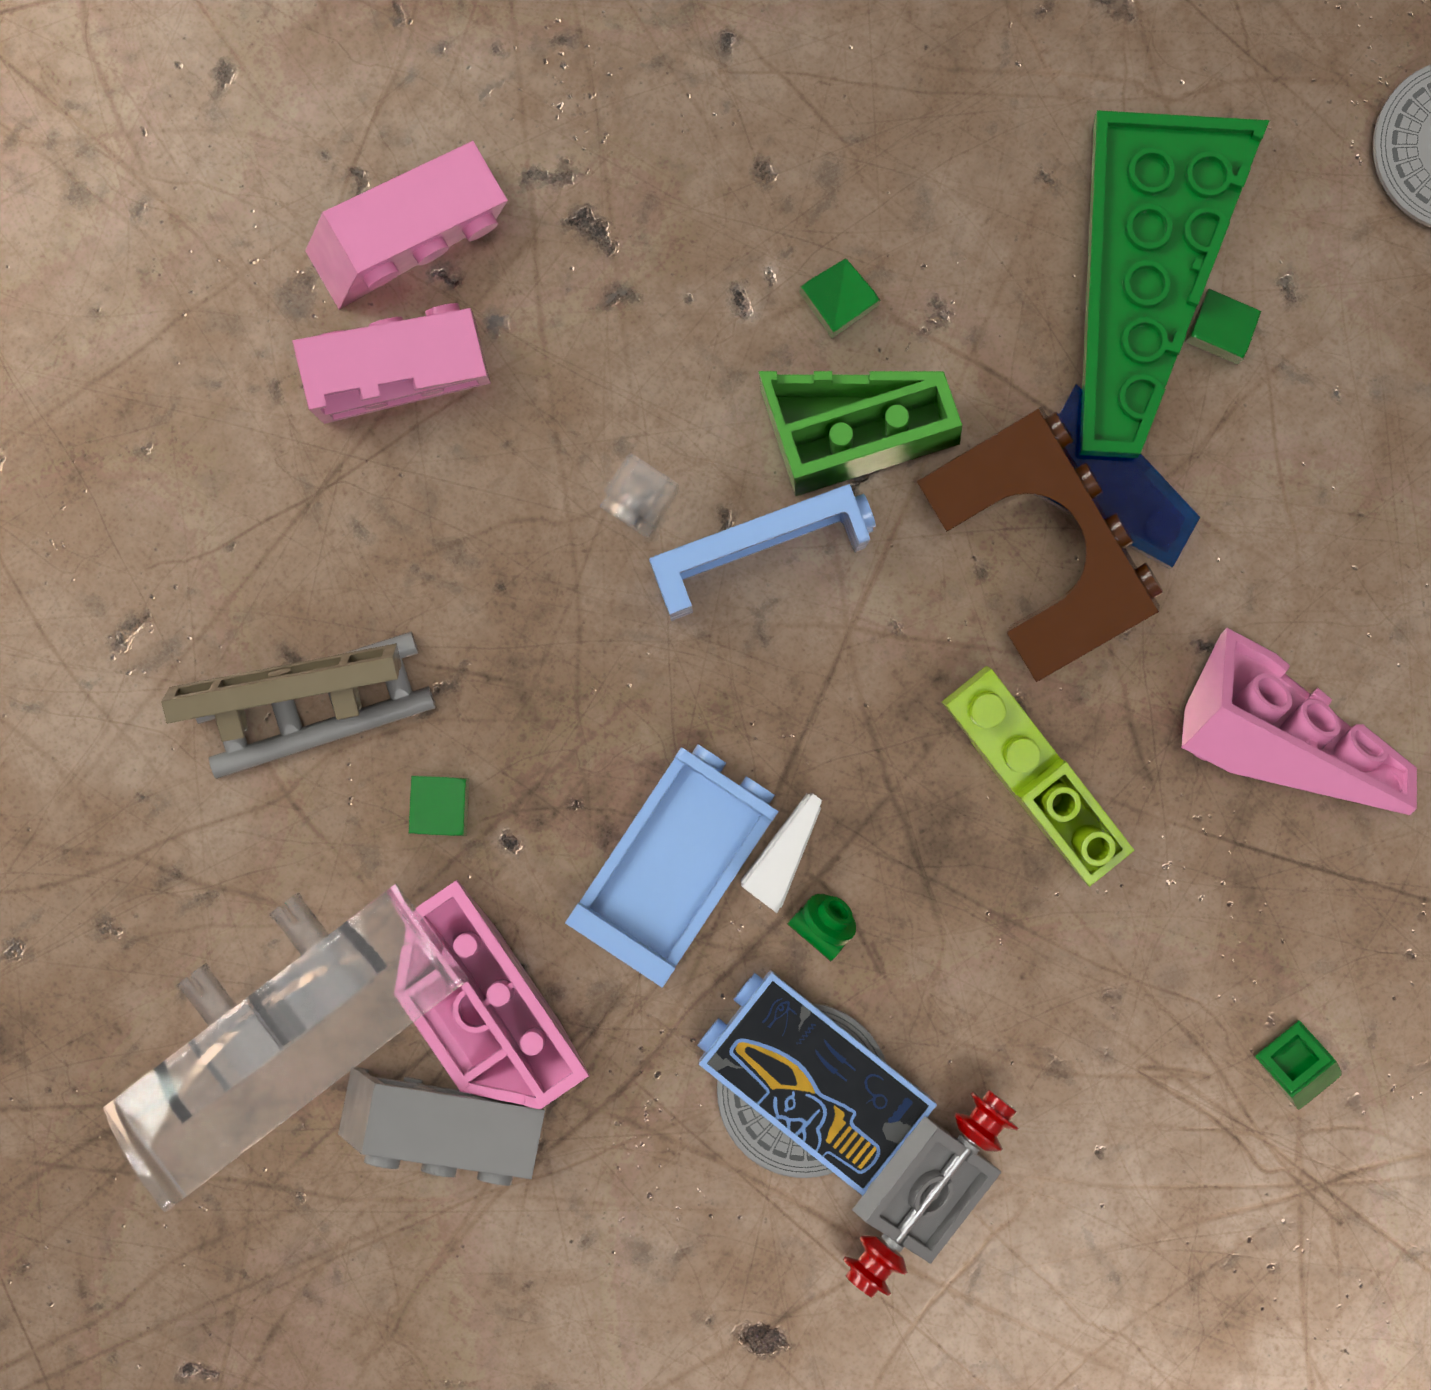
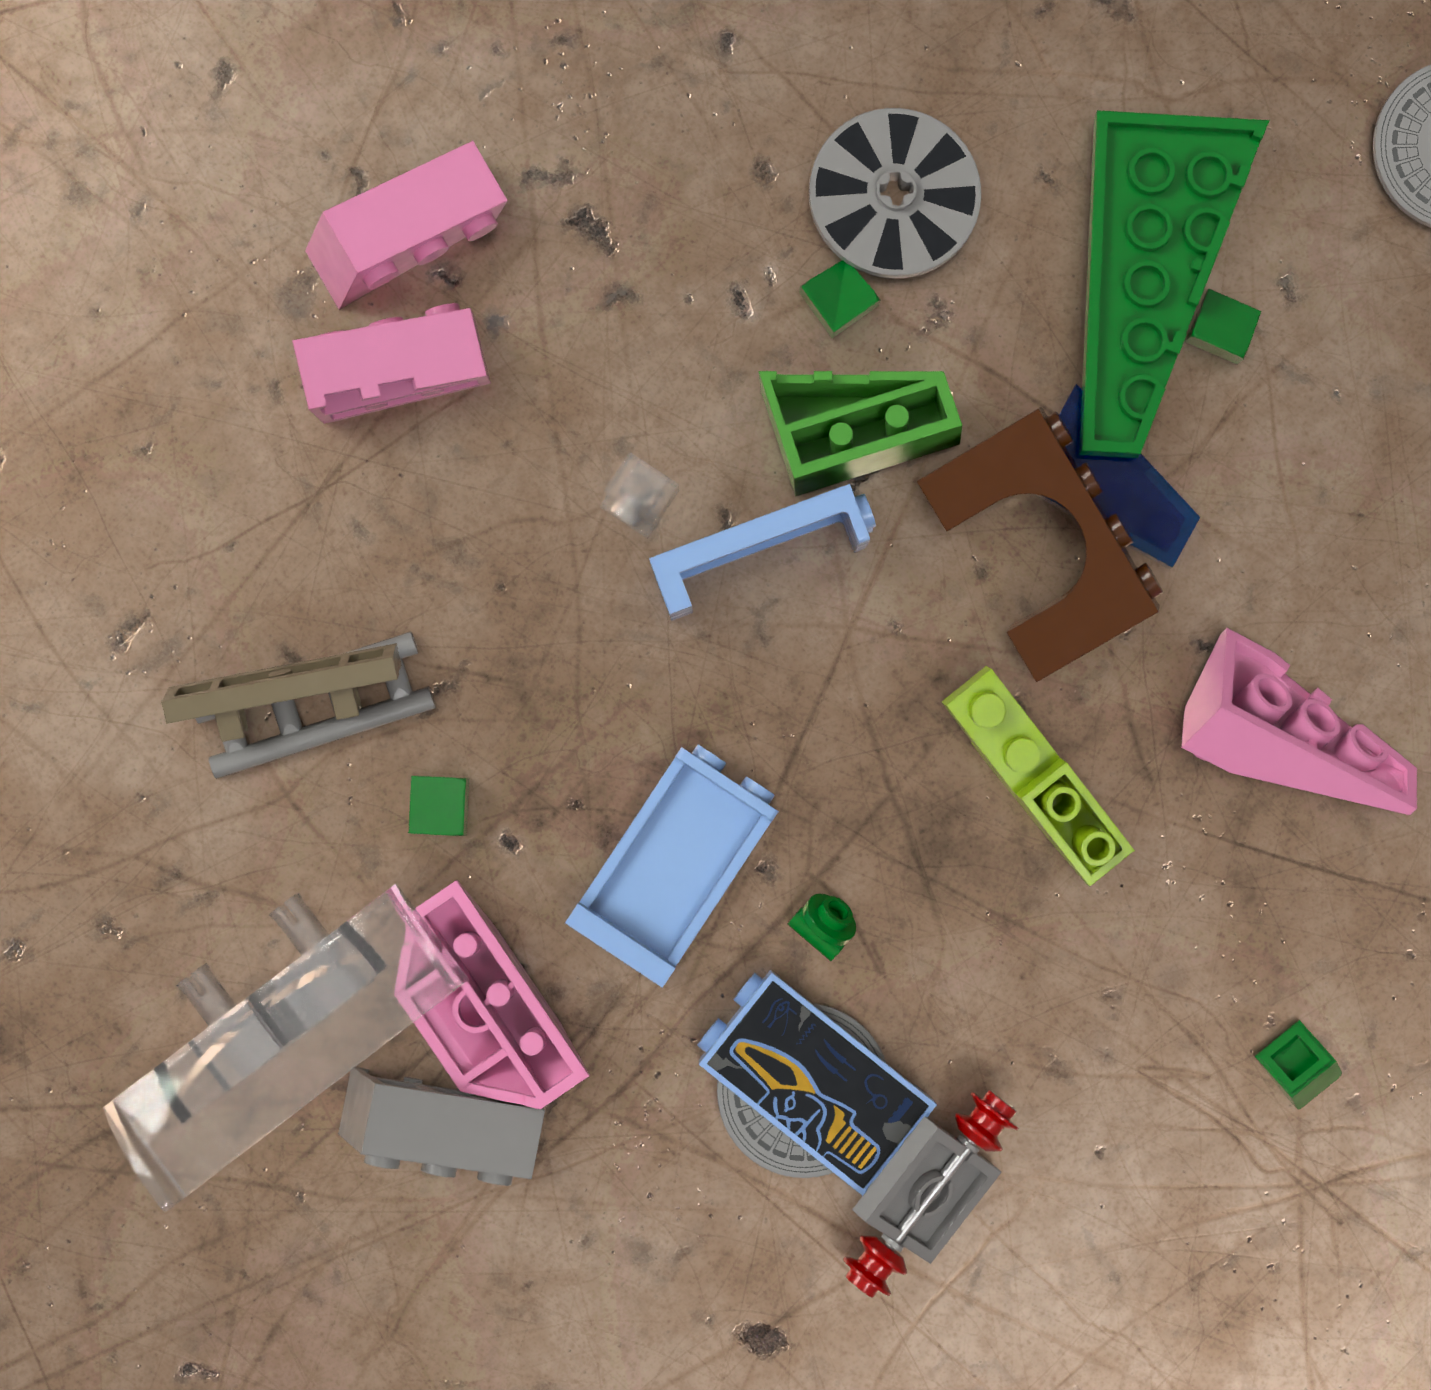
(777, 864): white slope -> none
(866, 226): none -> light grey piece

